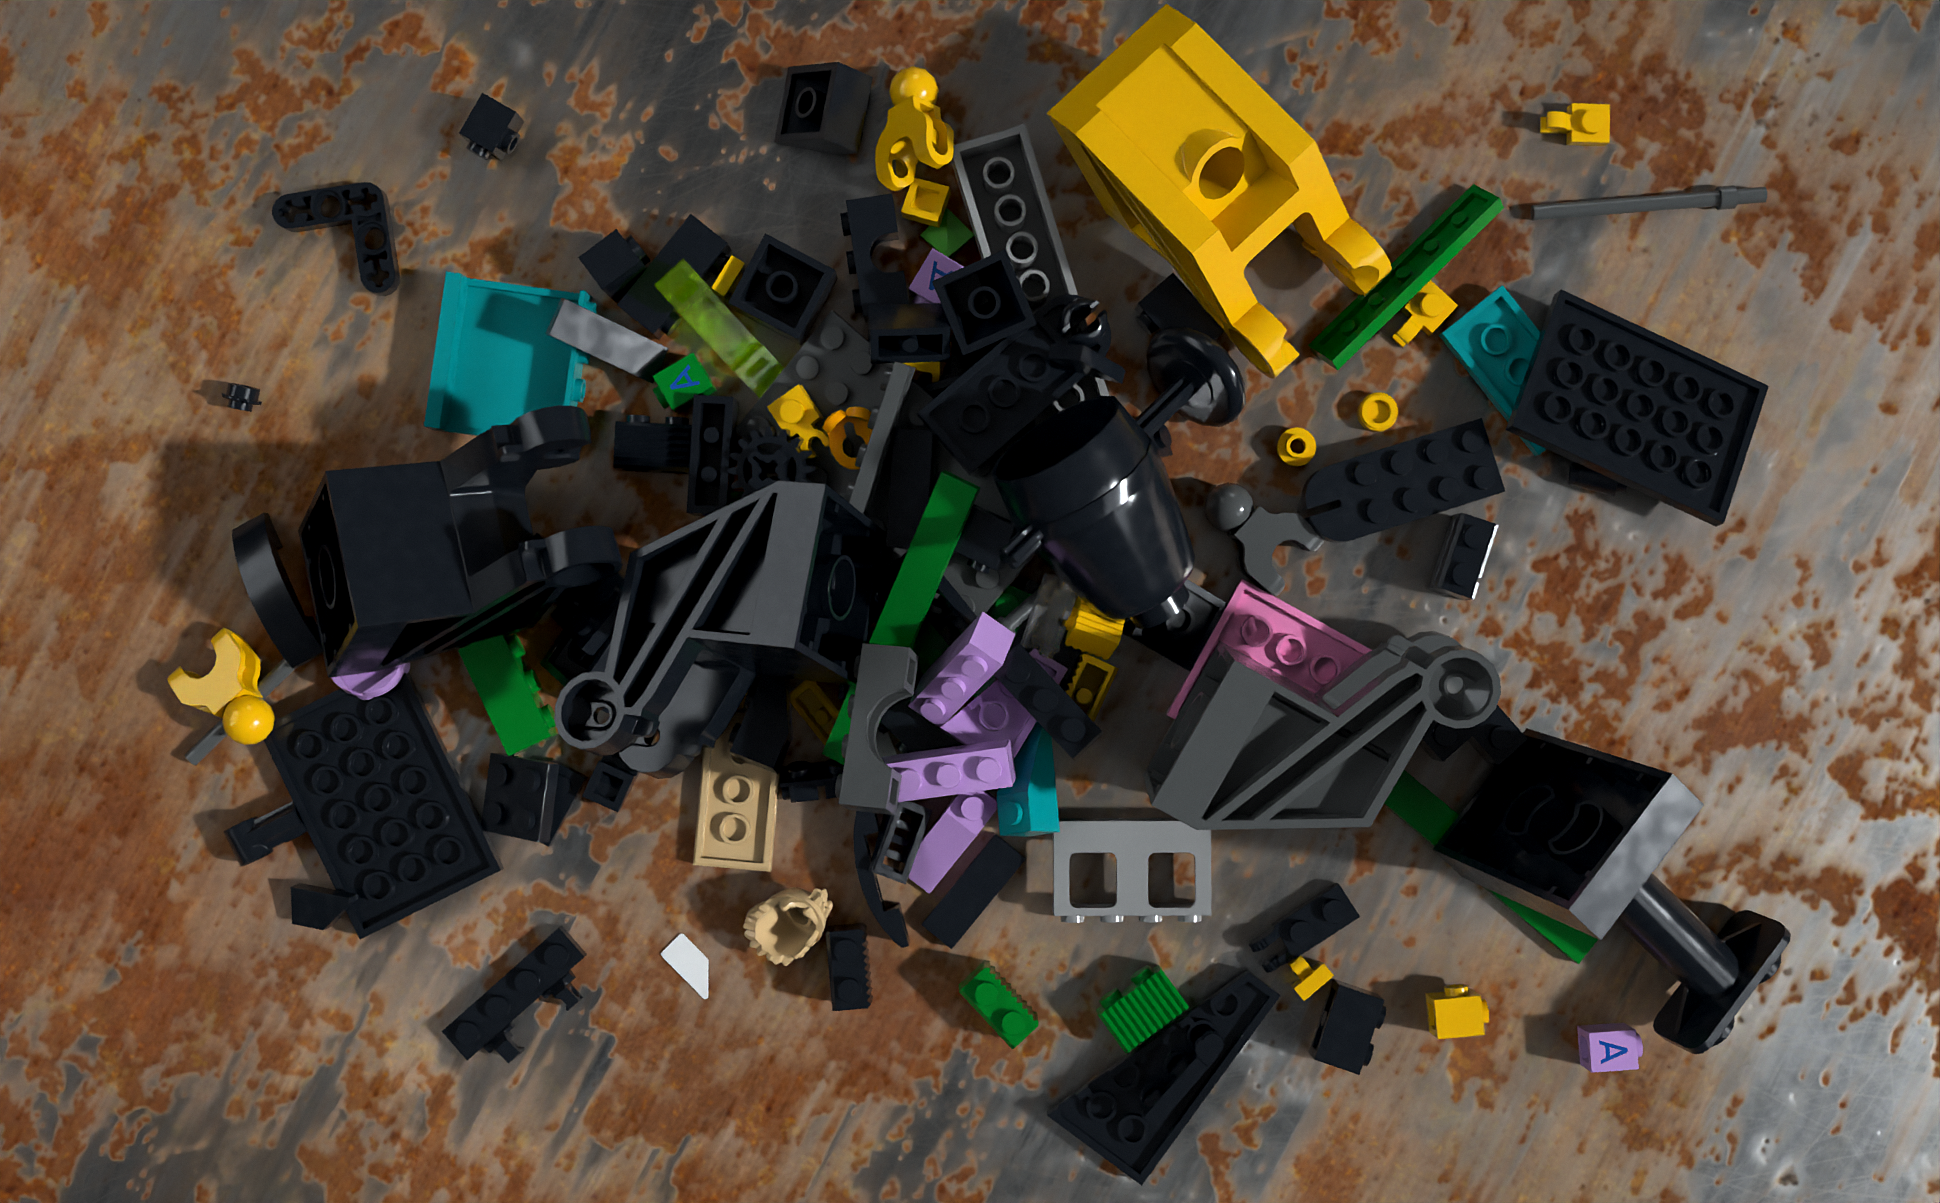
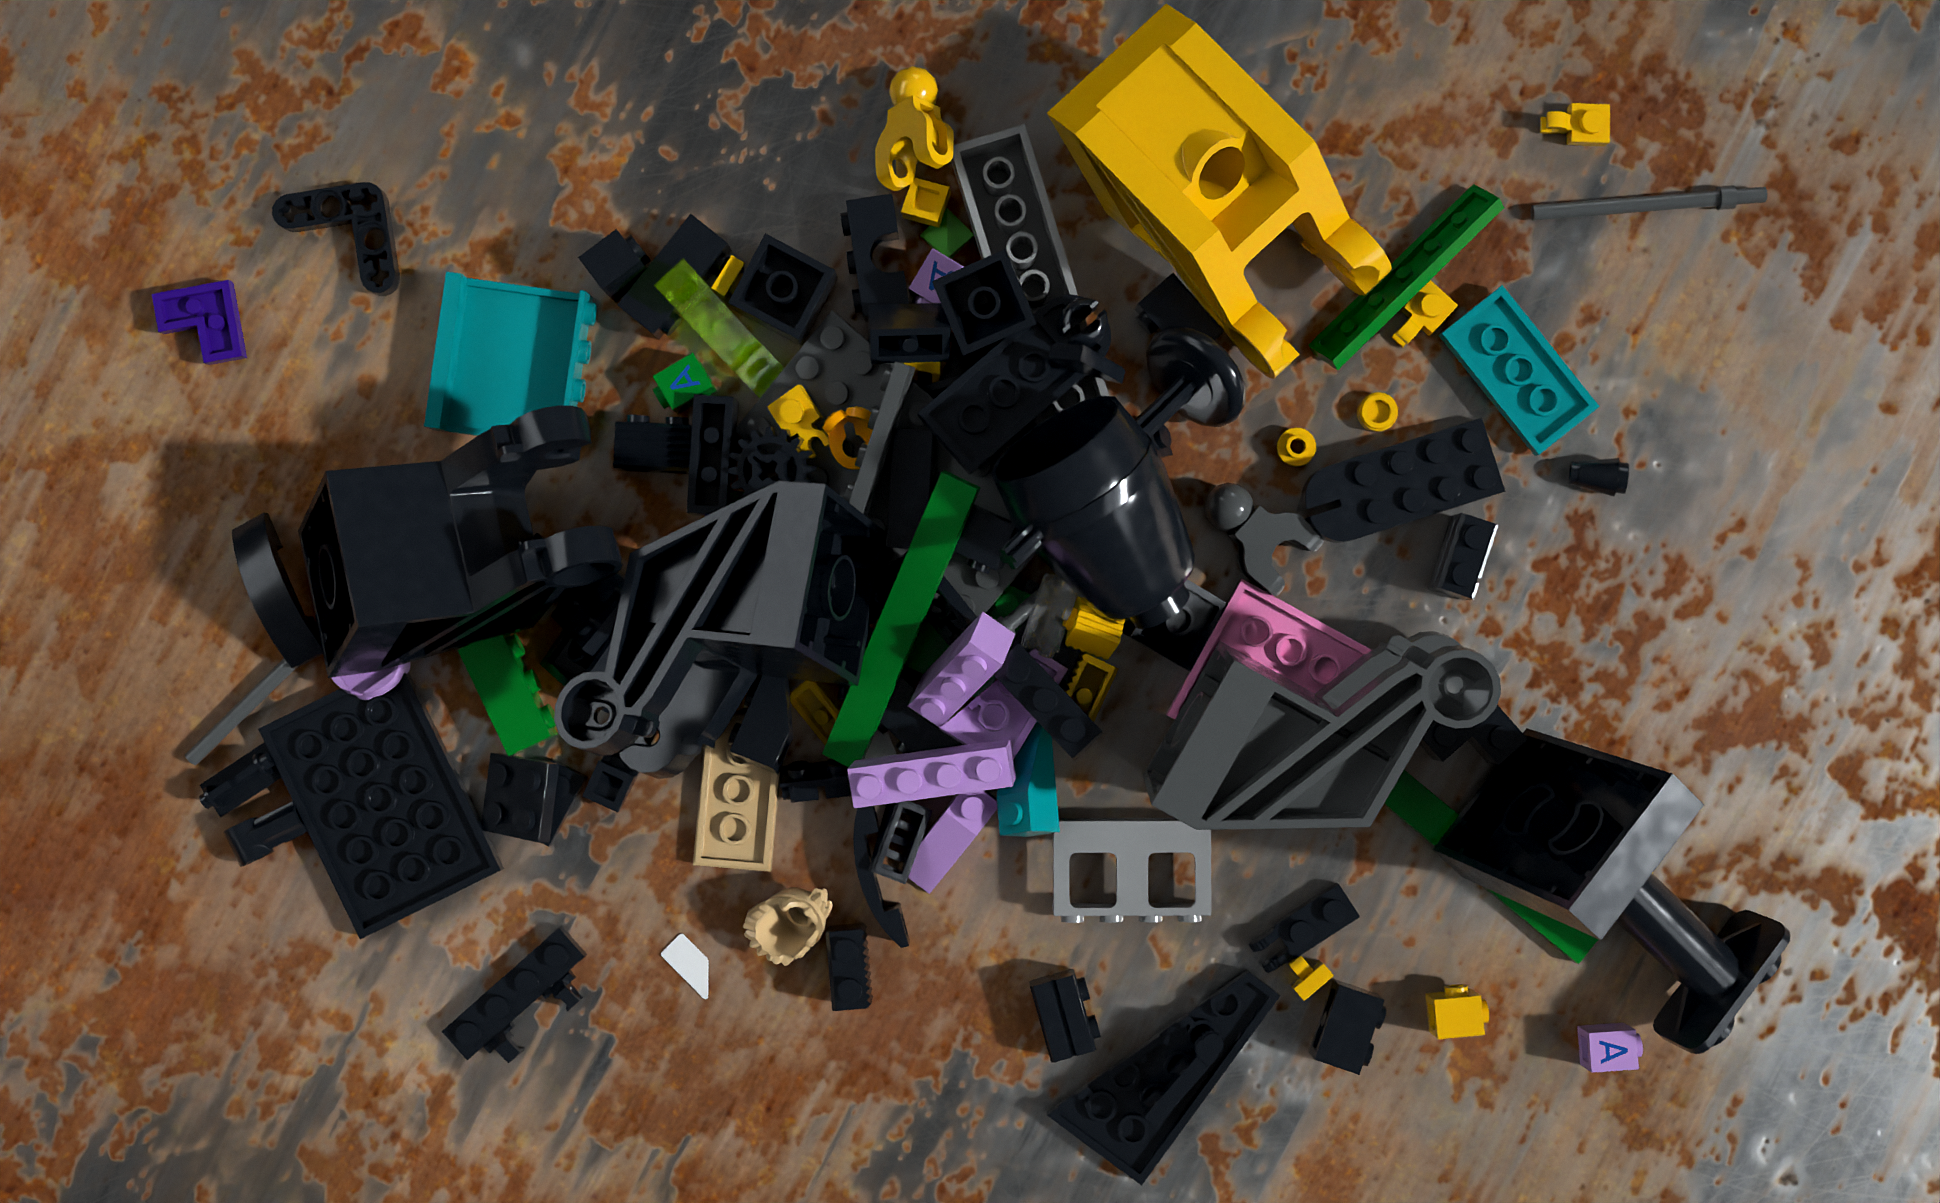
(212, 311): none -> dark purple plate
(229, 690): yellow piece -> none
(239, 781): none -> black hinge
(242, 396): black plate -> none
(318, 906): black tile -> none
(491, 129): black brick -> none
(606, 340): tile -> none
(823, 108): black slope -> none
(883, 678): dark grey arch -> none
(973, 891): black tile -> none
(999, 1004): green brick -> none
(1063, 1015): none -> black brick
(1141, 1007): green brick -> none
(1638, 408): black plate -> none

